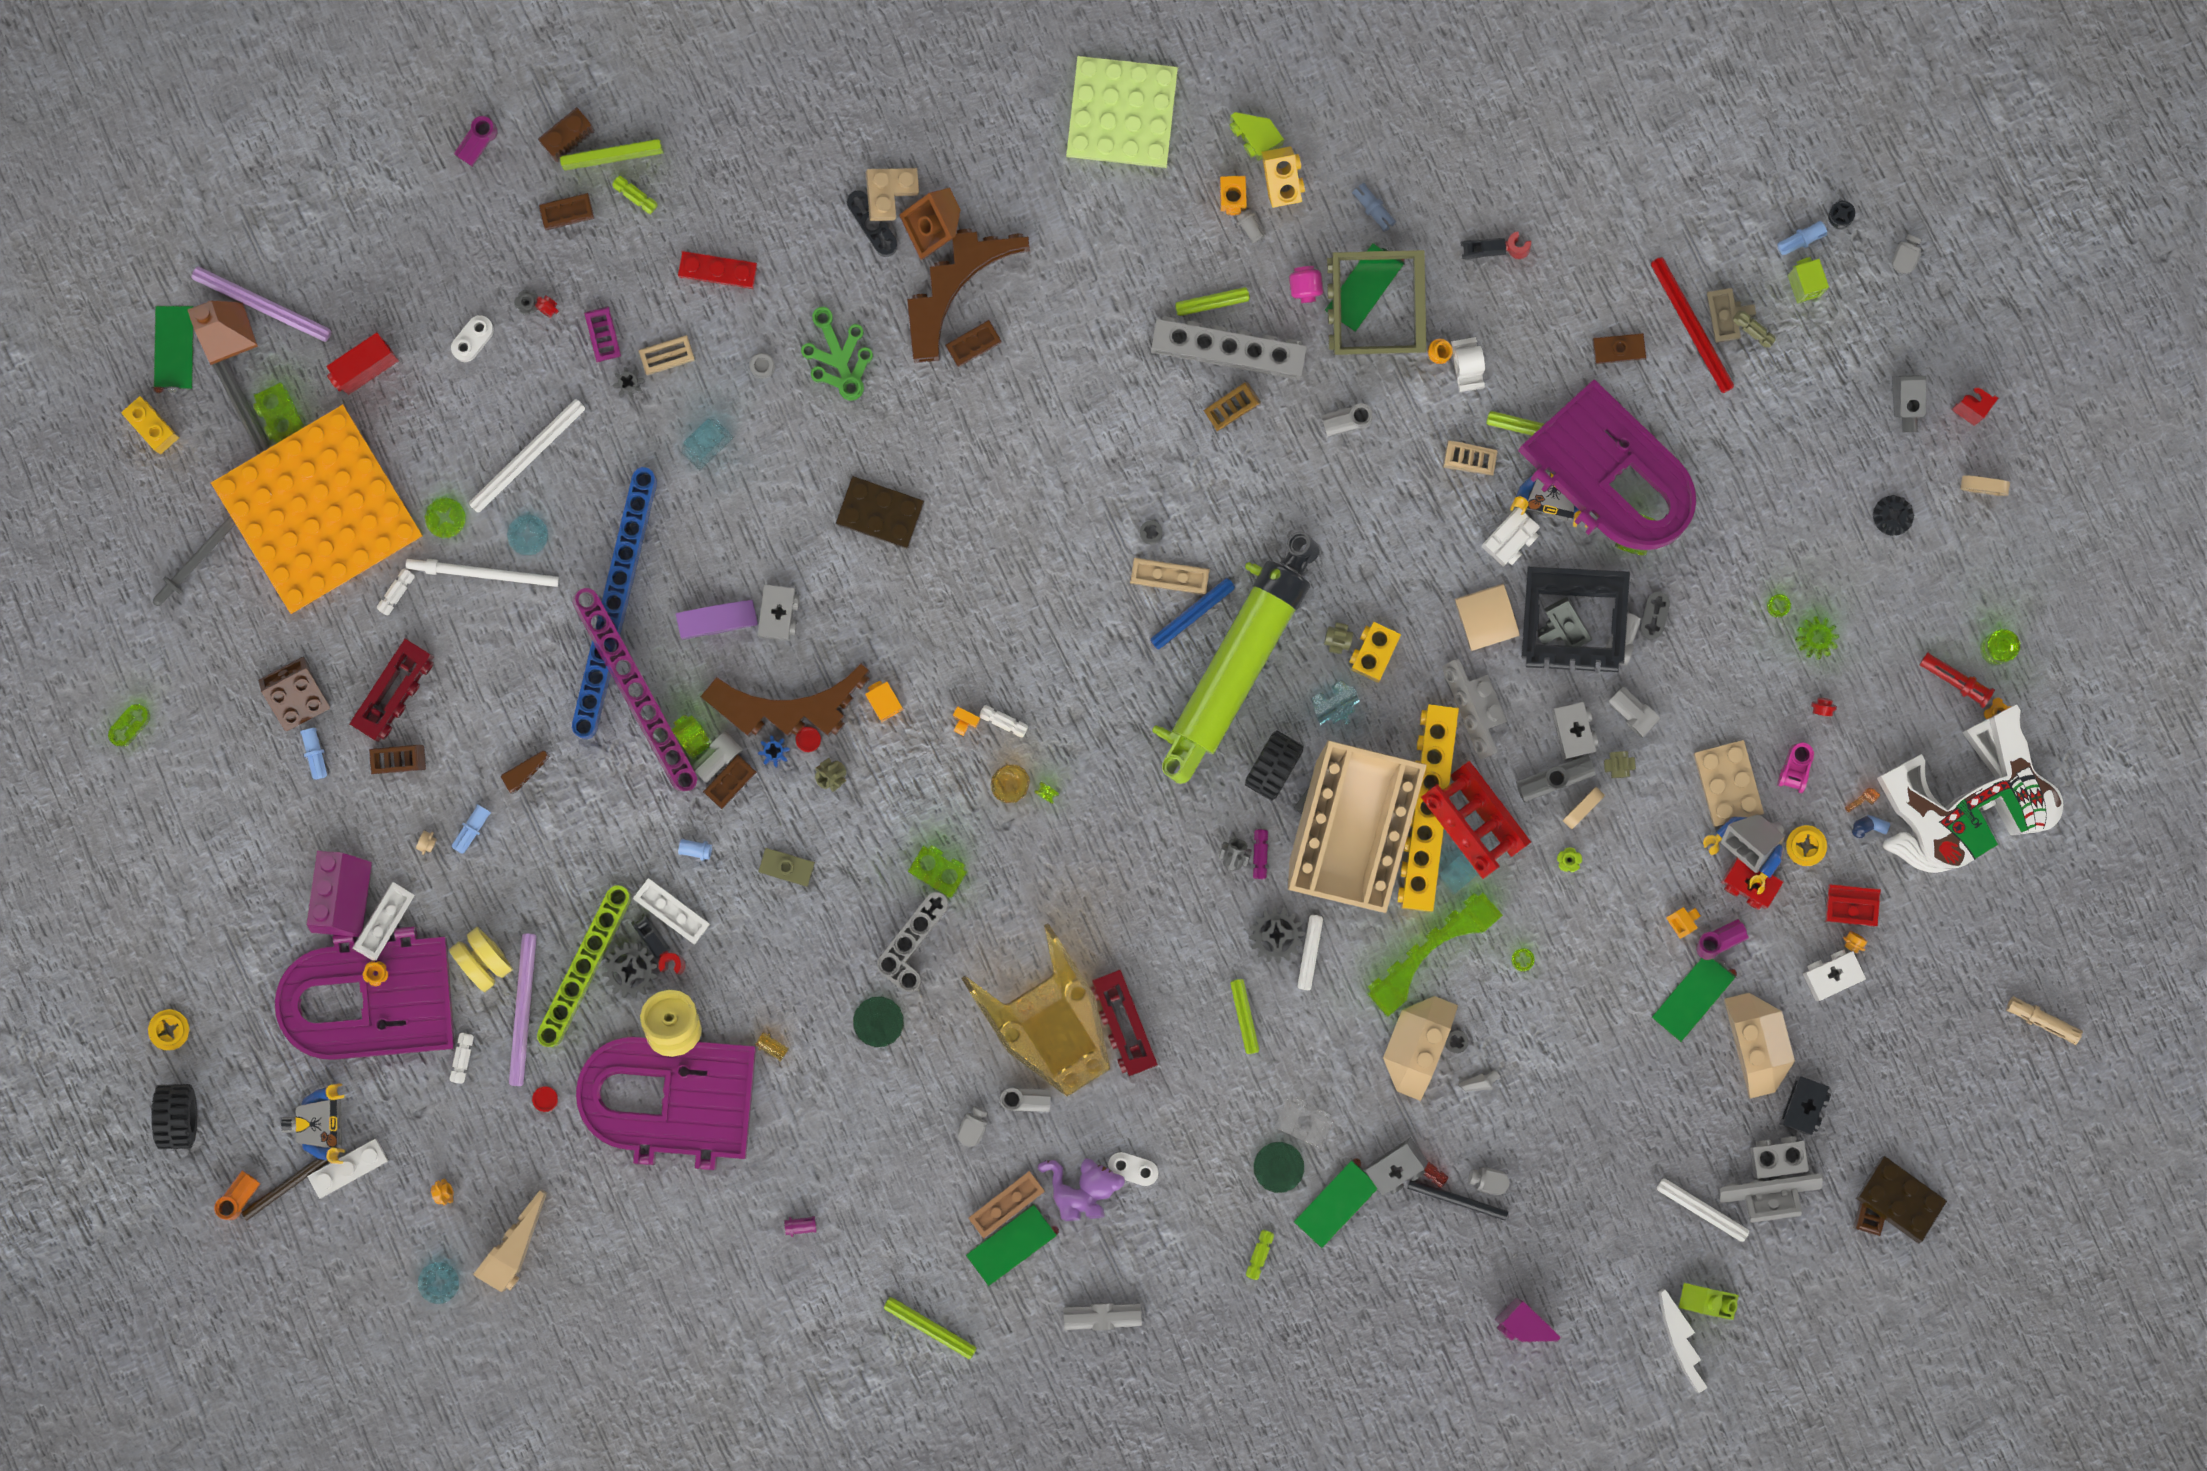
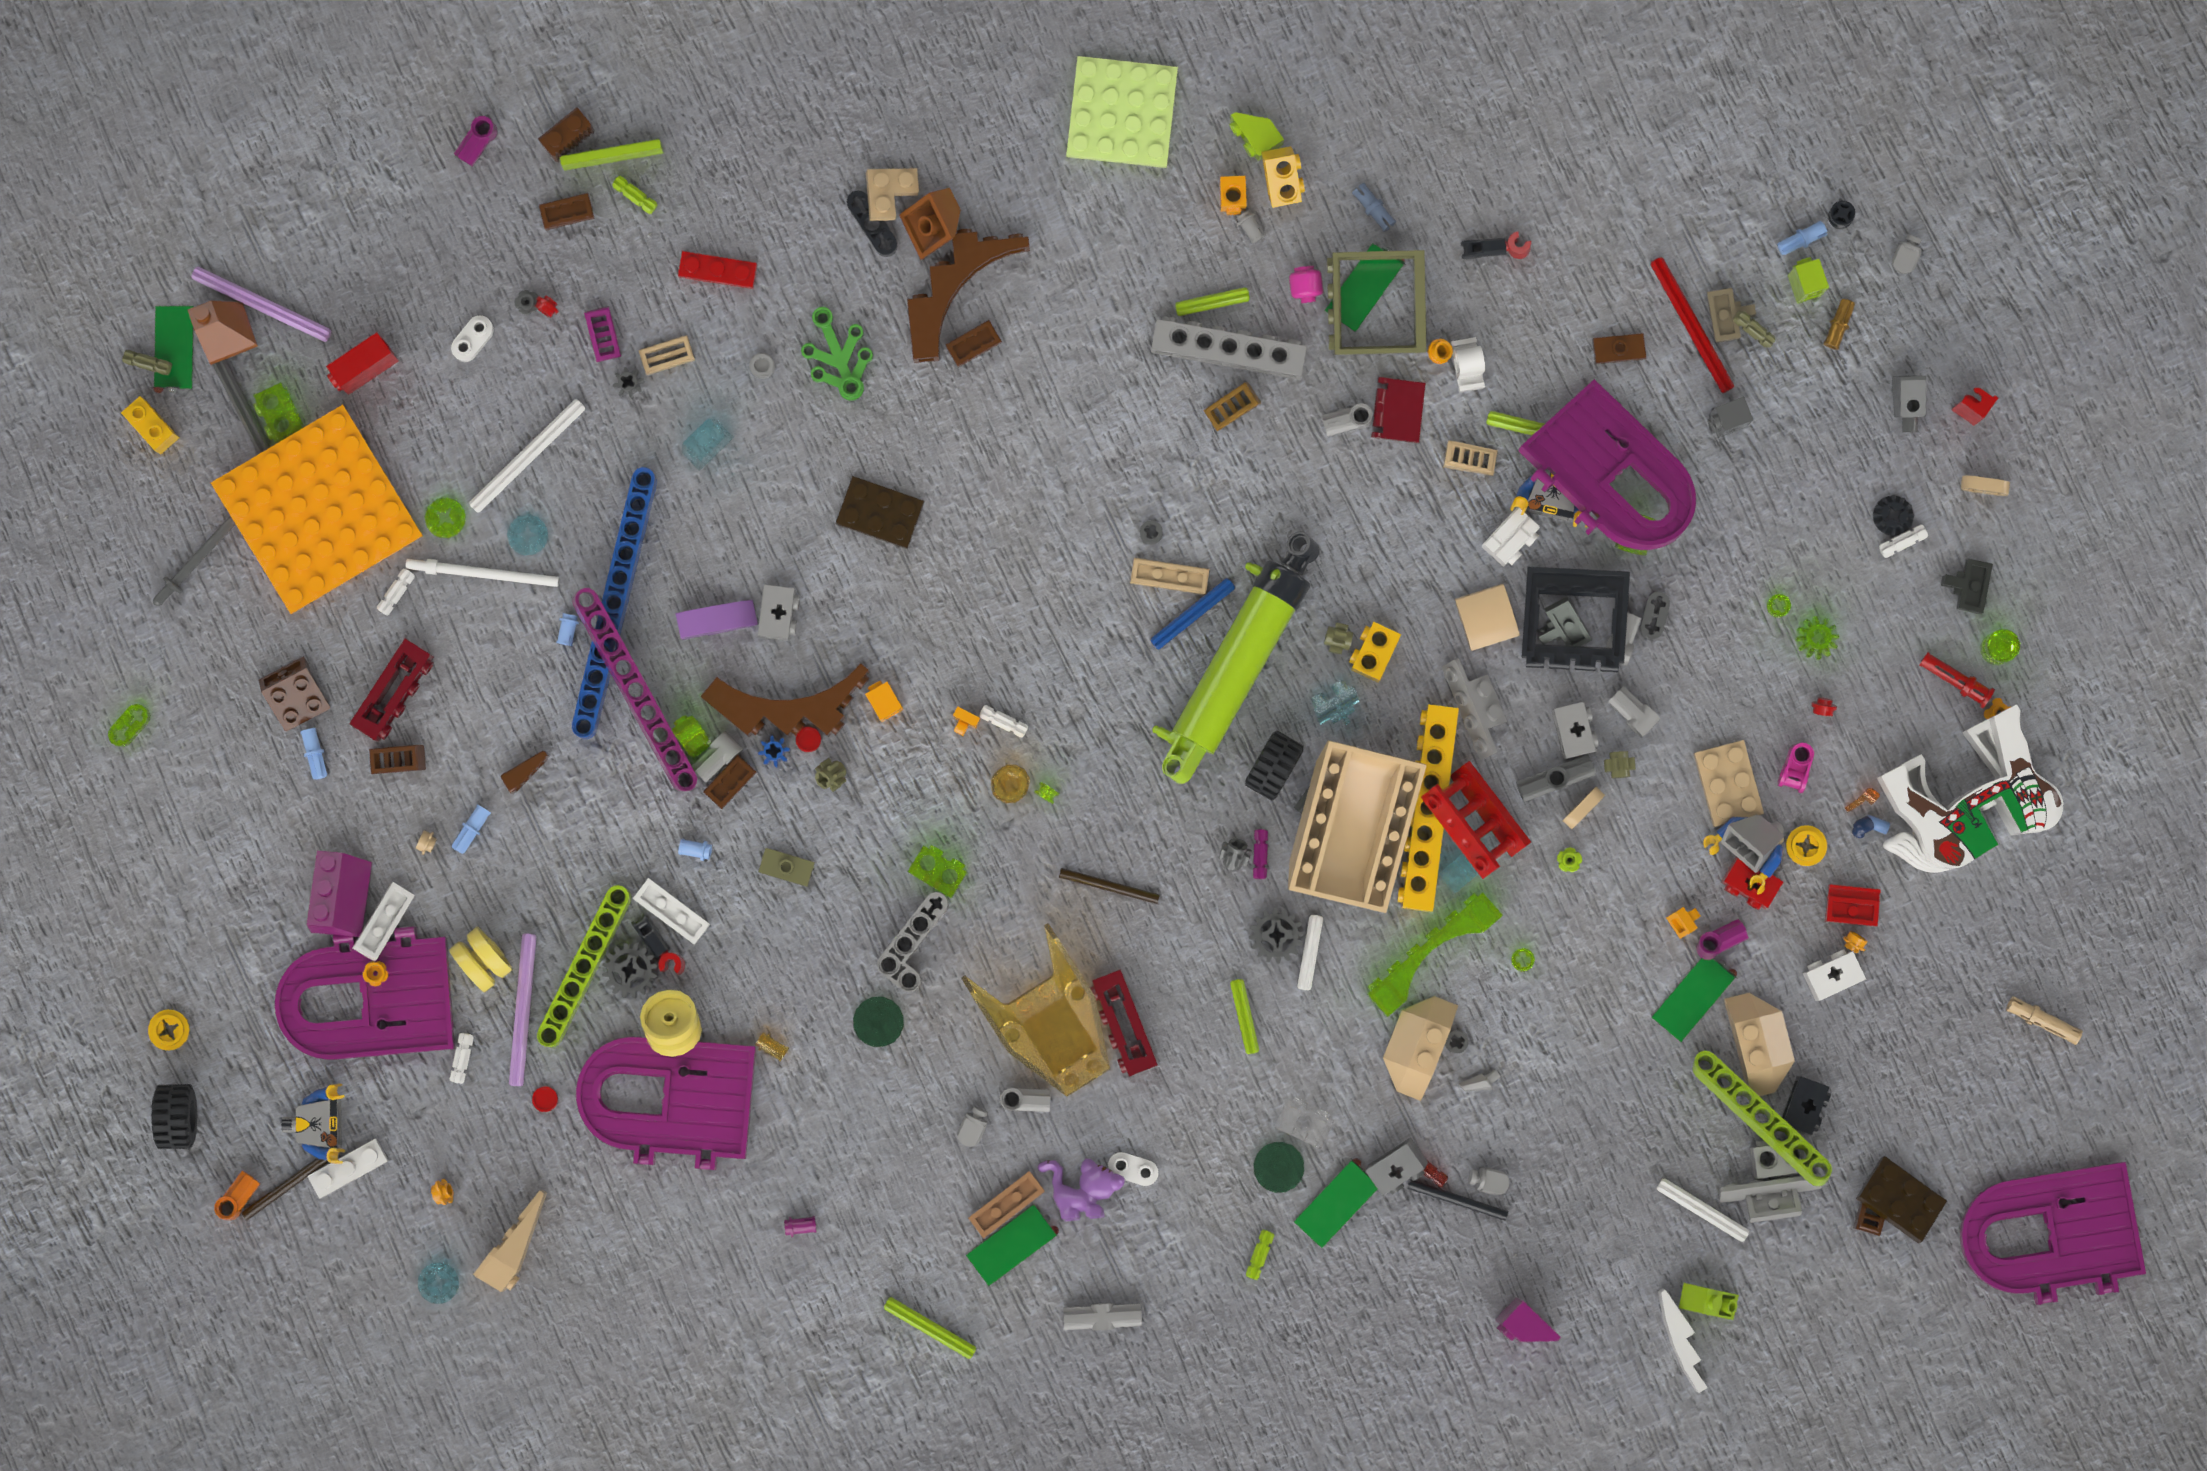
(147, 362): none -> olive axle
(567, 629): none -> light blue pin
(1109, 886): none -> dark brown bar
(1399, 410): none -> dark red piece
(1730, 417): none -> dark grey brick
(1764, 1130): none -> lime beam
(1839, 324): none -> pearl gold axle
(1903, 541): none -> white axle
(1970, 585): none -> pearl dark grey hinge
(2083, 1237): none -> magenta door

